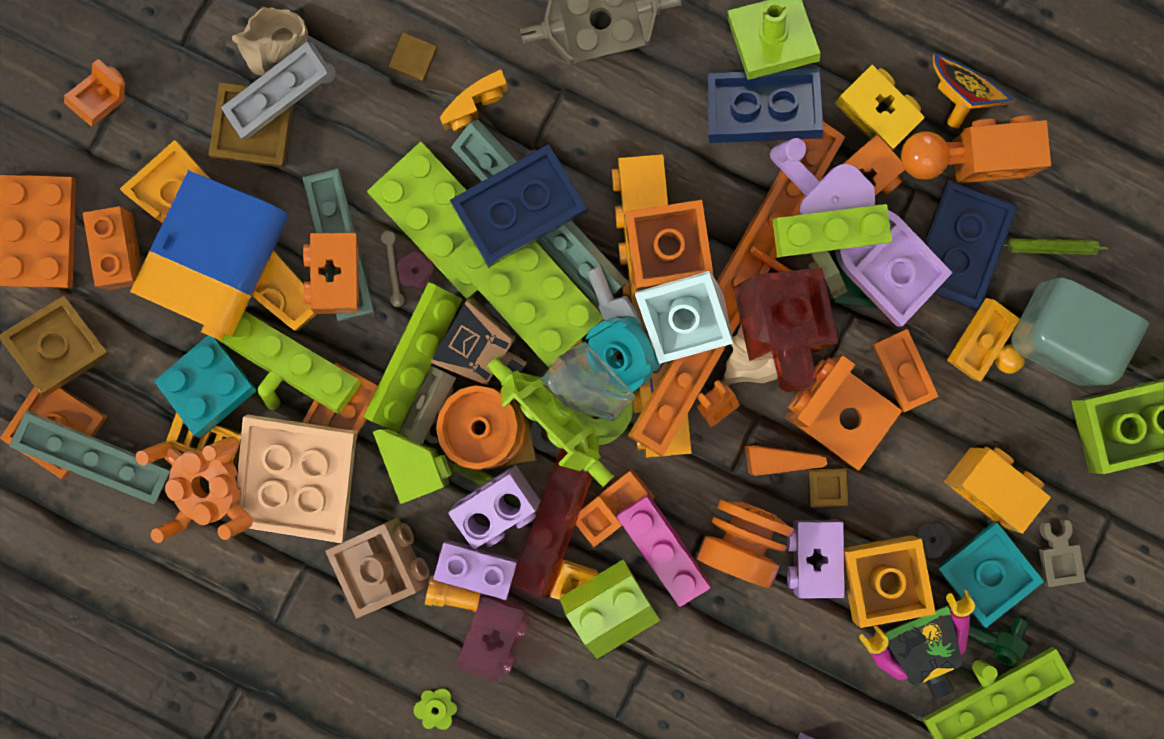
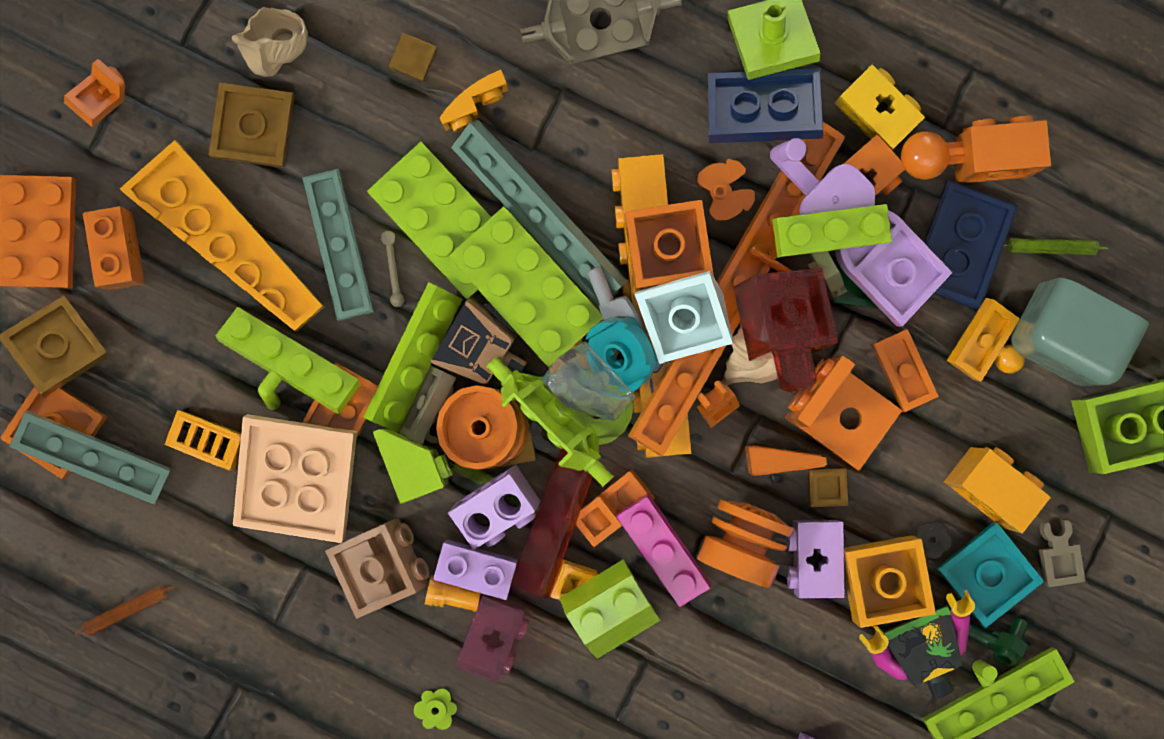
(121, 609): none -> orange piece
(186, 492): orange plate -> none
(205, 386): teal plate -> none
(210, 254): blue door -> none
(278, 90): light grey piece -> none
(338, 251): orange brick -> none
(405, 266): clear pink plate -> none
(518, 205): dark blue plate -> none
(725, 202): none -> orange piece
(966, 89): shield -> none

